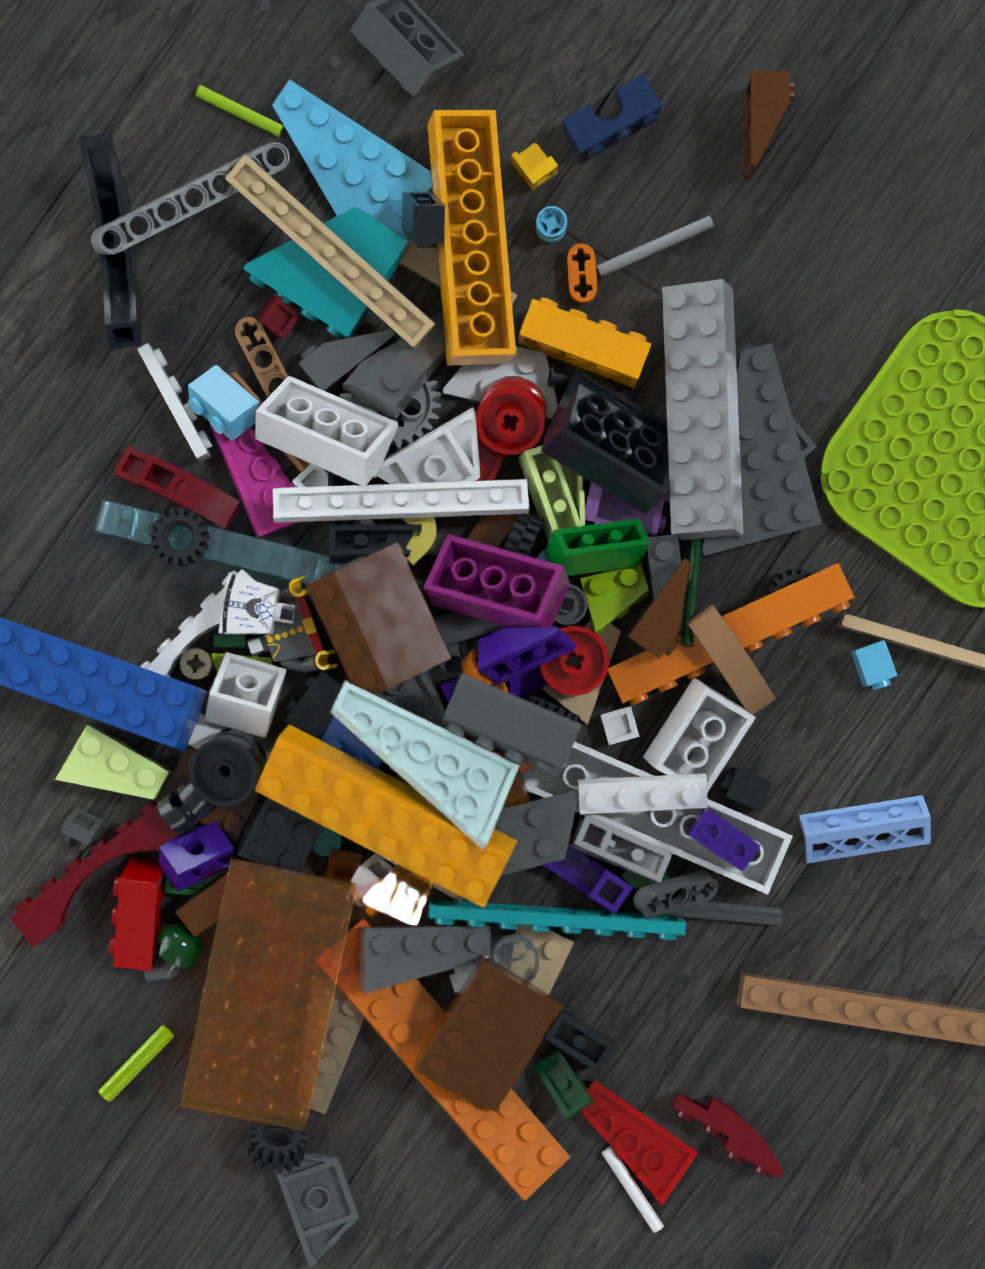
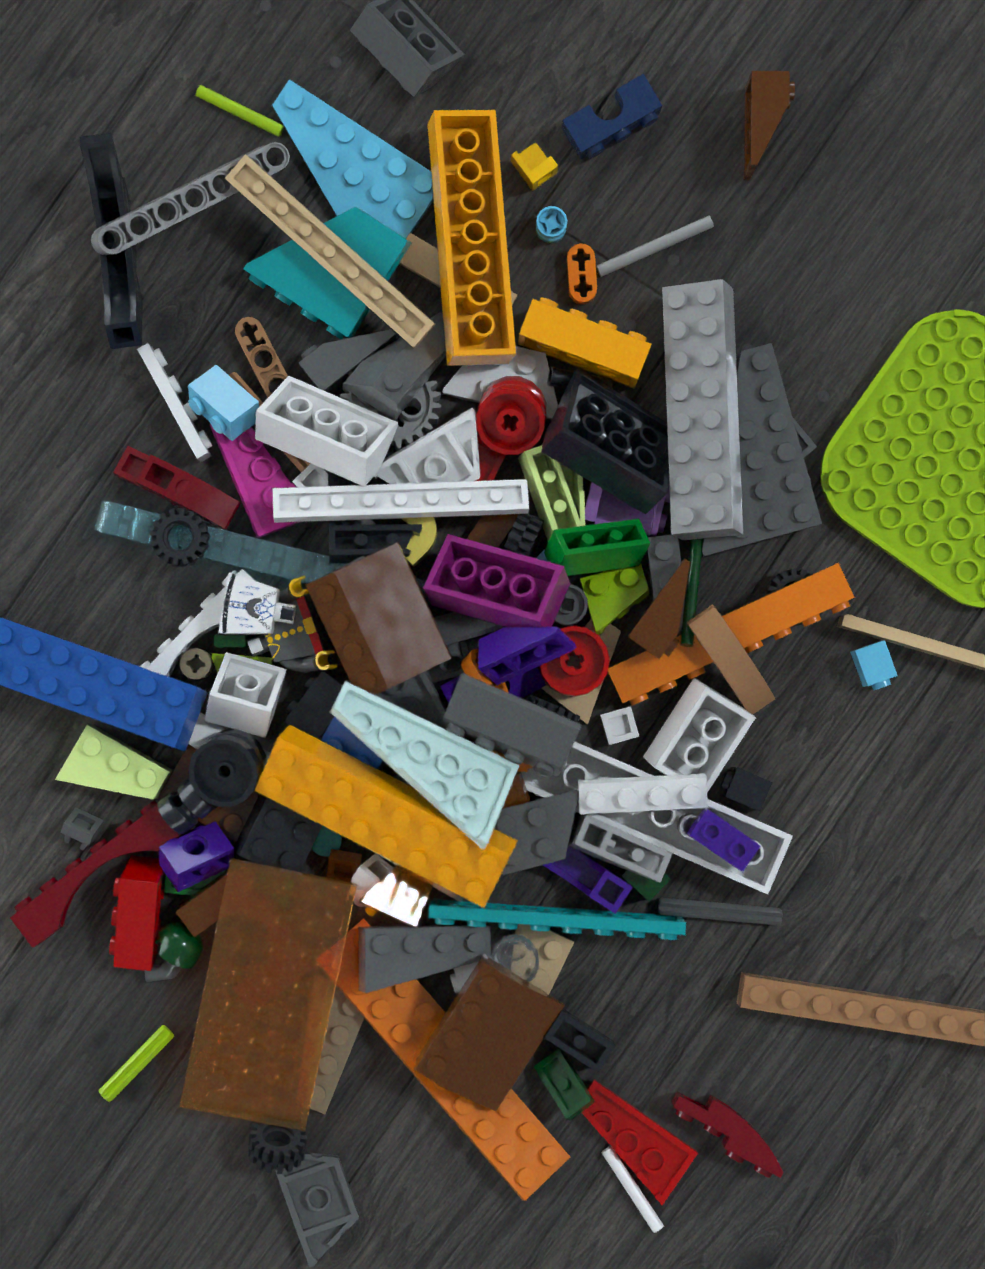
(278, 317): dark red plate -> none
(423, 218): black brick -> none
(656, 897): dark grey beam -> none
(866, 824): light blue fence -> none

